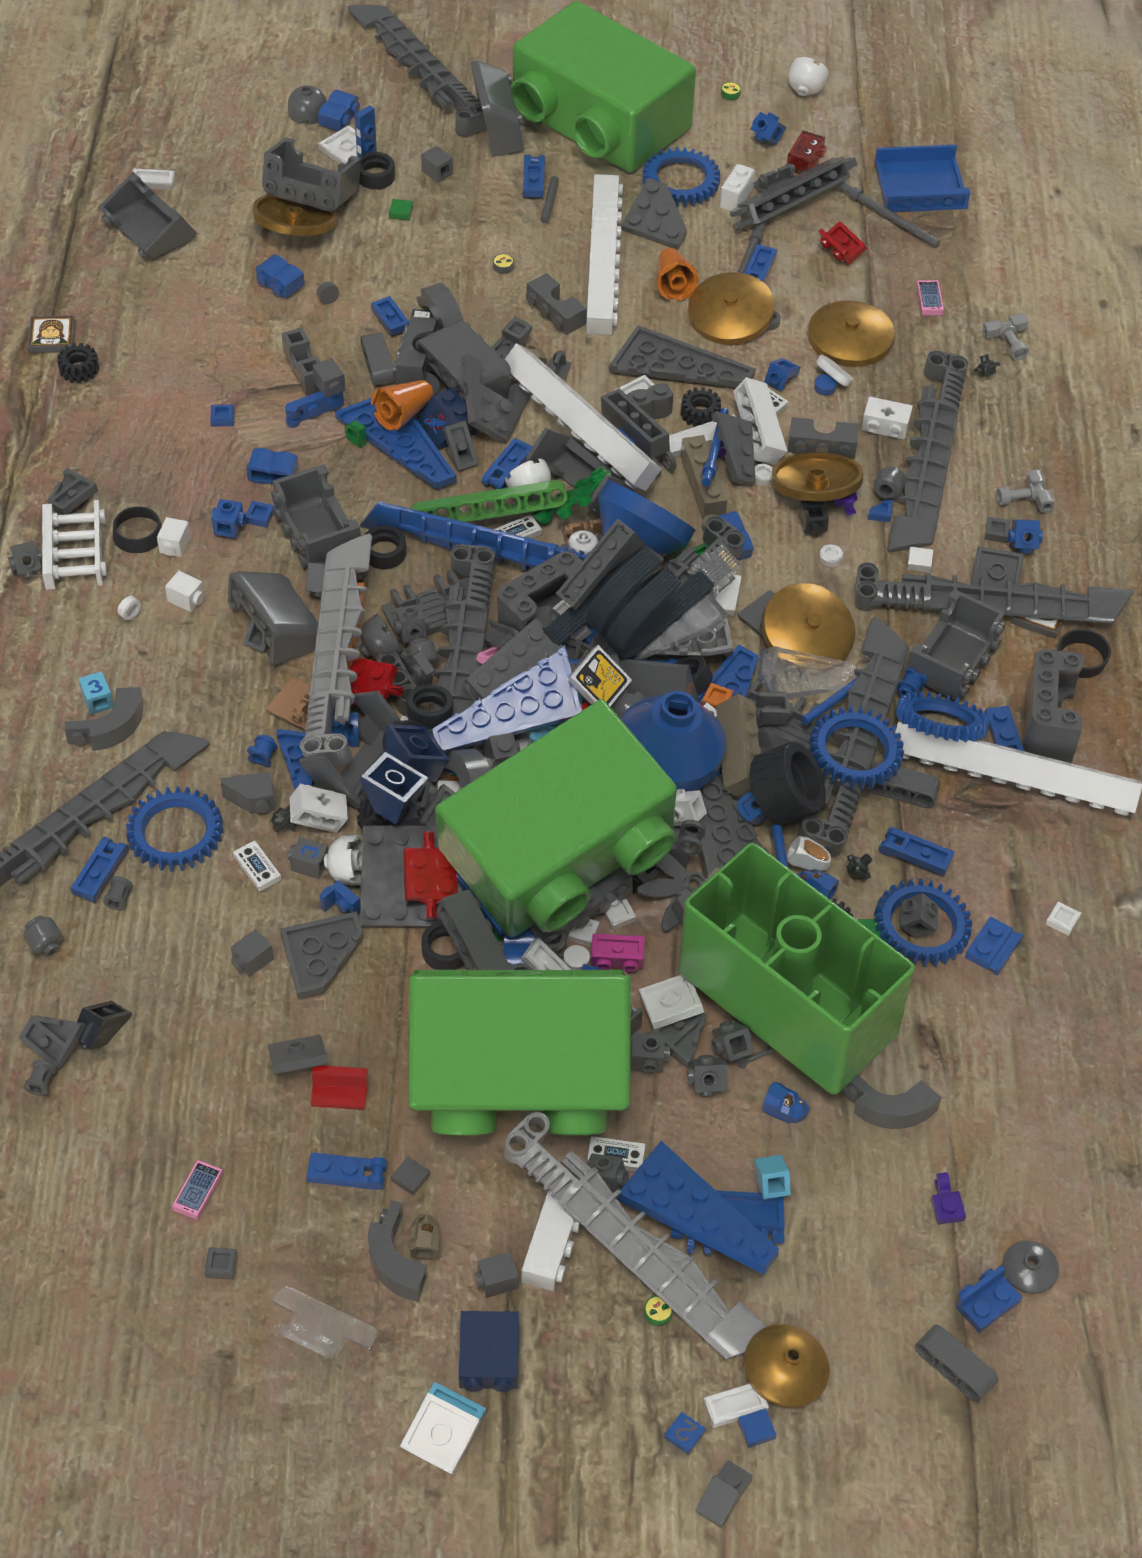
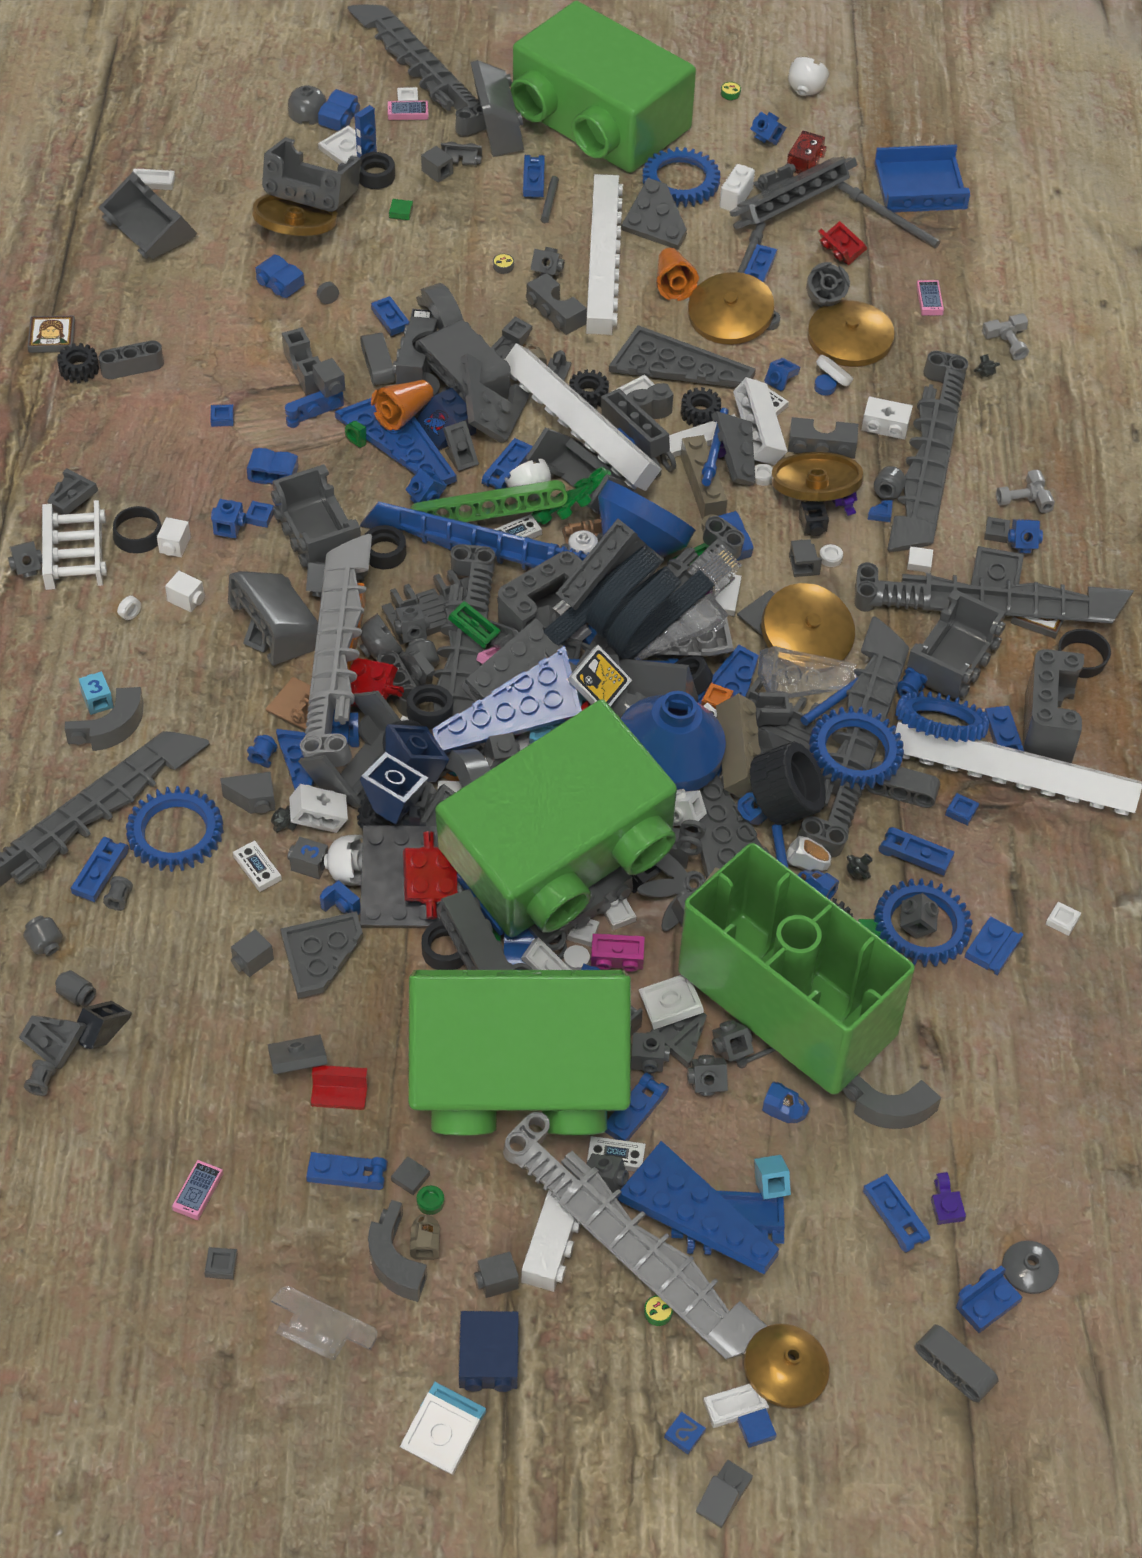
(75, 988): none -> dark grey brick
(131, 359): none -> dark grey beam
(407, 94): none -> white tile
(407, 110): none -> tile
(425, 486): none -> blue brick
(430, 1200): none -> green tile
(470, 153): none -> dark grey hinge
(471, 626): none -> green tile
(540, 260): none -> dark grey brick
(590, 380): none -> black tyre
(625, 1123): none -> blue plate
(804, 558): none -> dark grey window
(827, 284): none -> dark grey cylinder
(896, 1212): none -> blue plate
(962, 809): none -> blue tile

